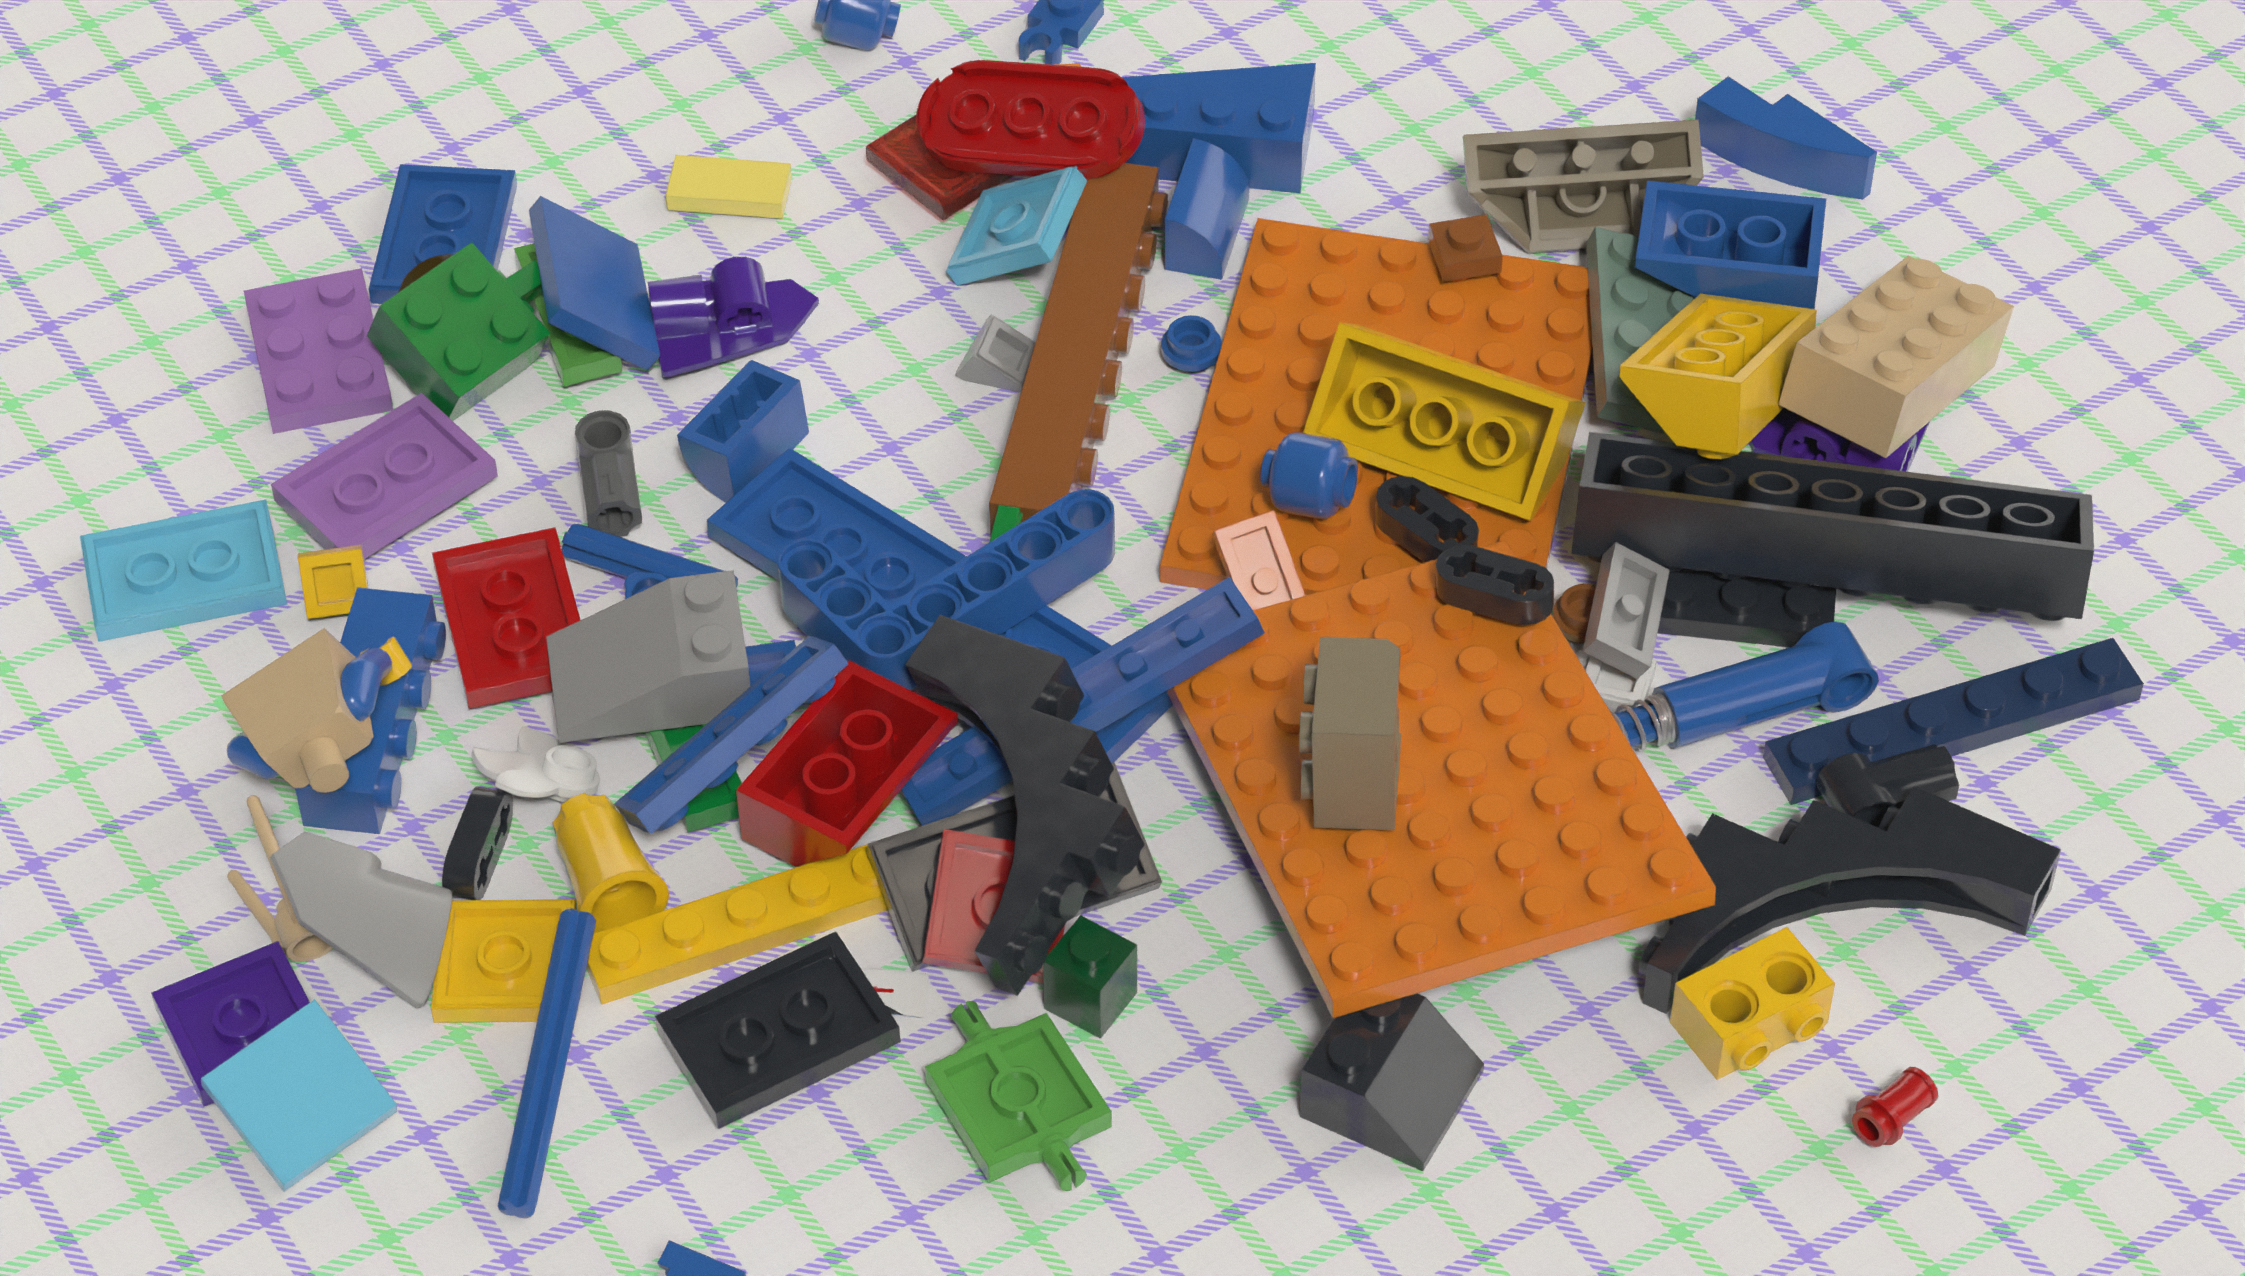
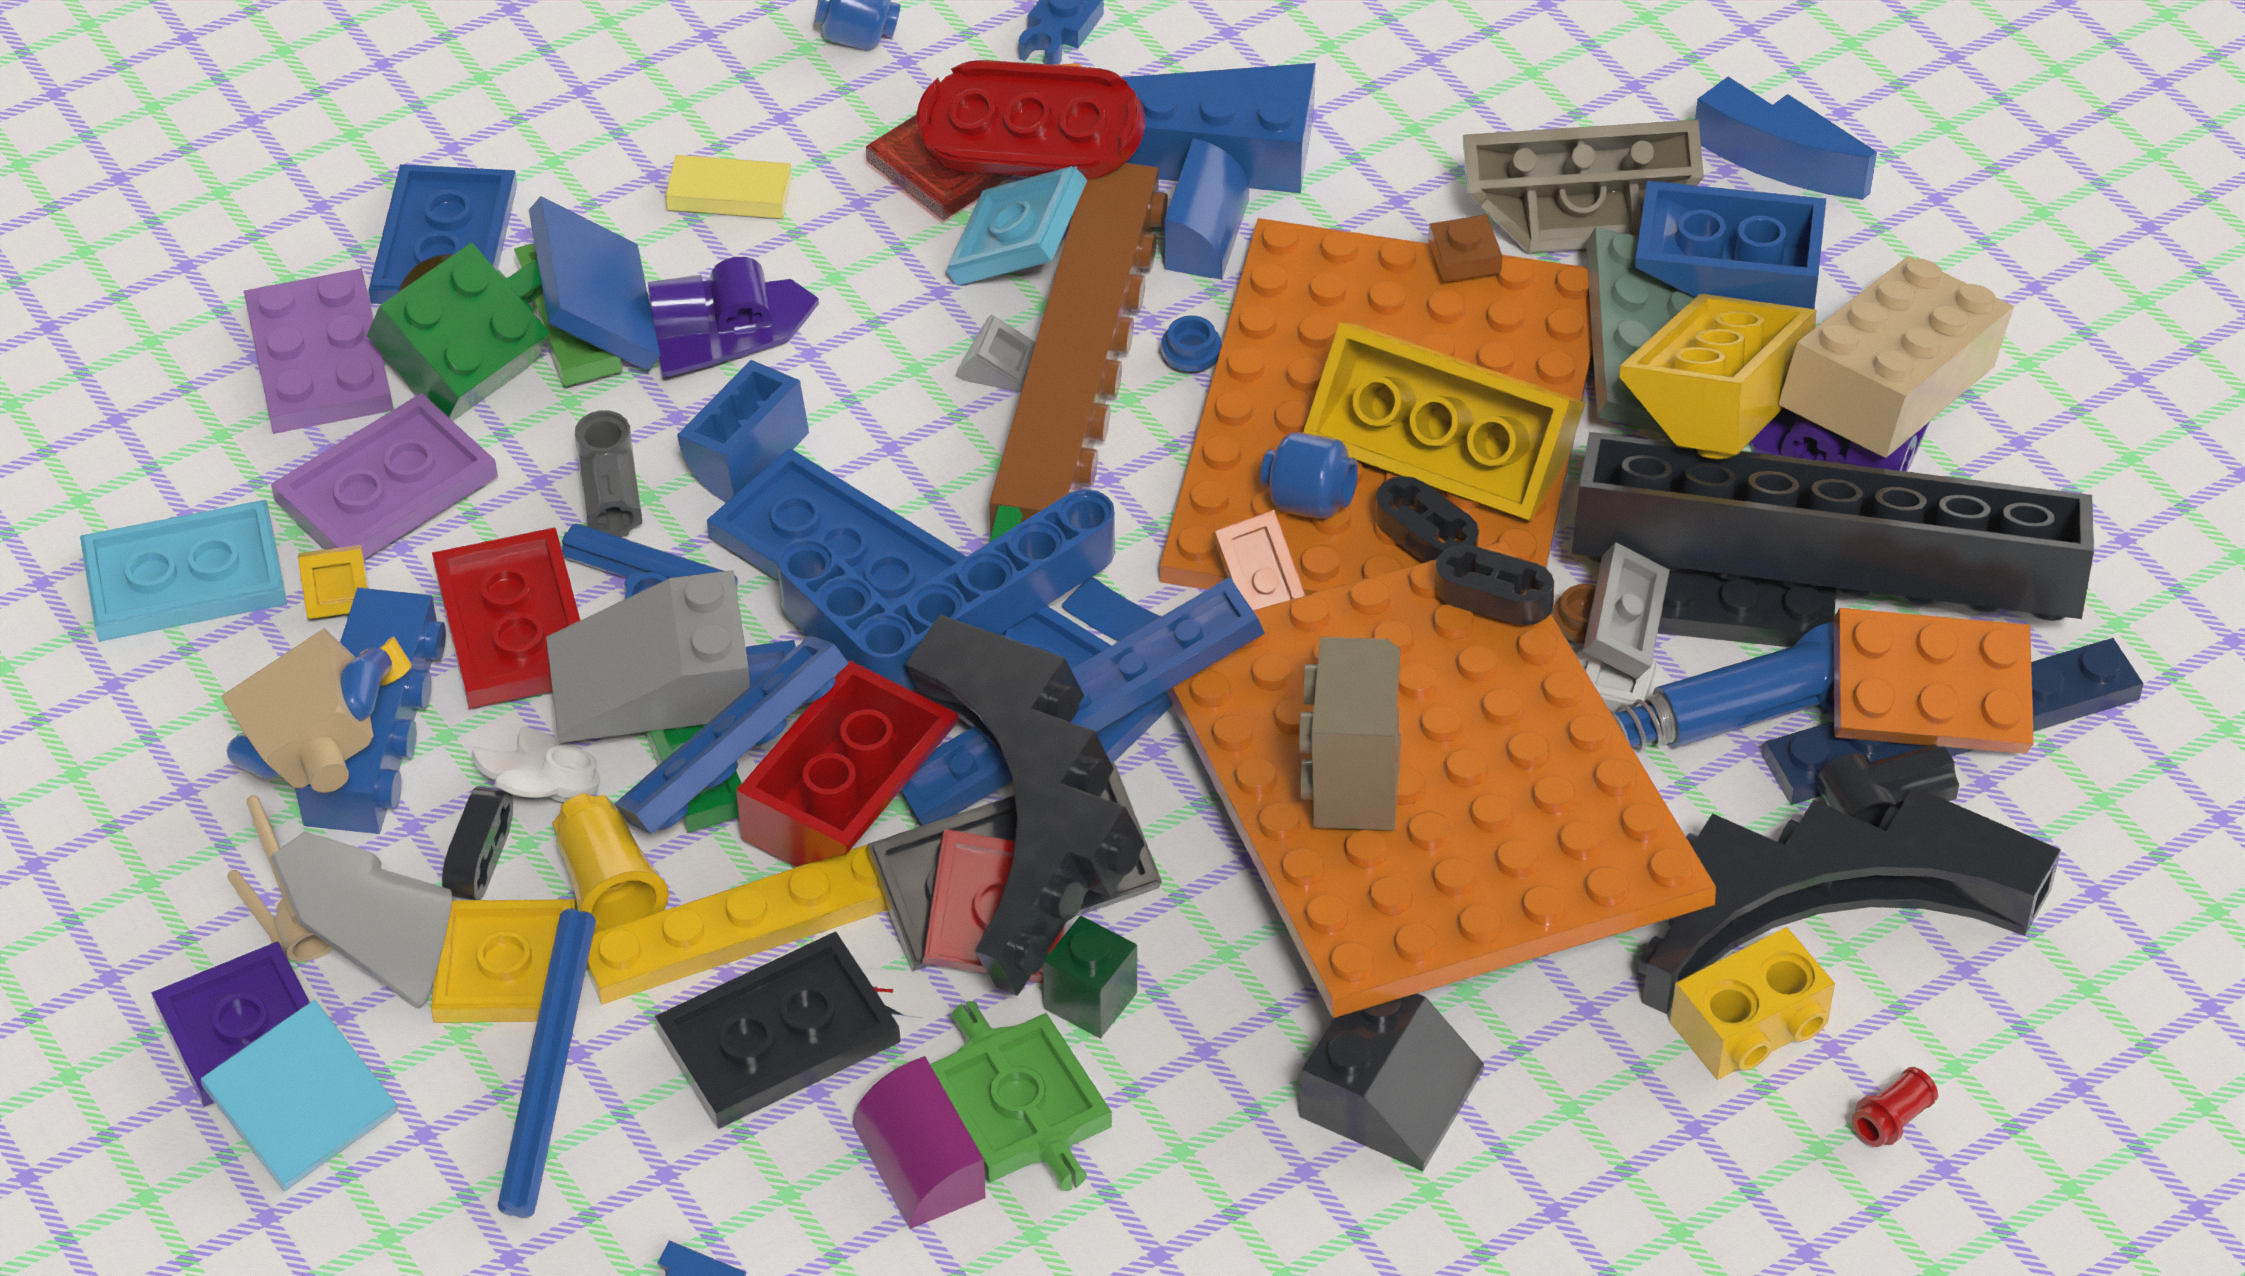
(919, 1144): none -> magenta brick
(1107, 610): none -> blue sticker
(1932, 680): none -> orange plate

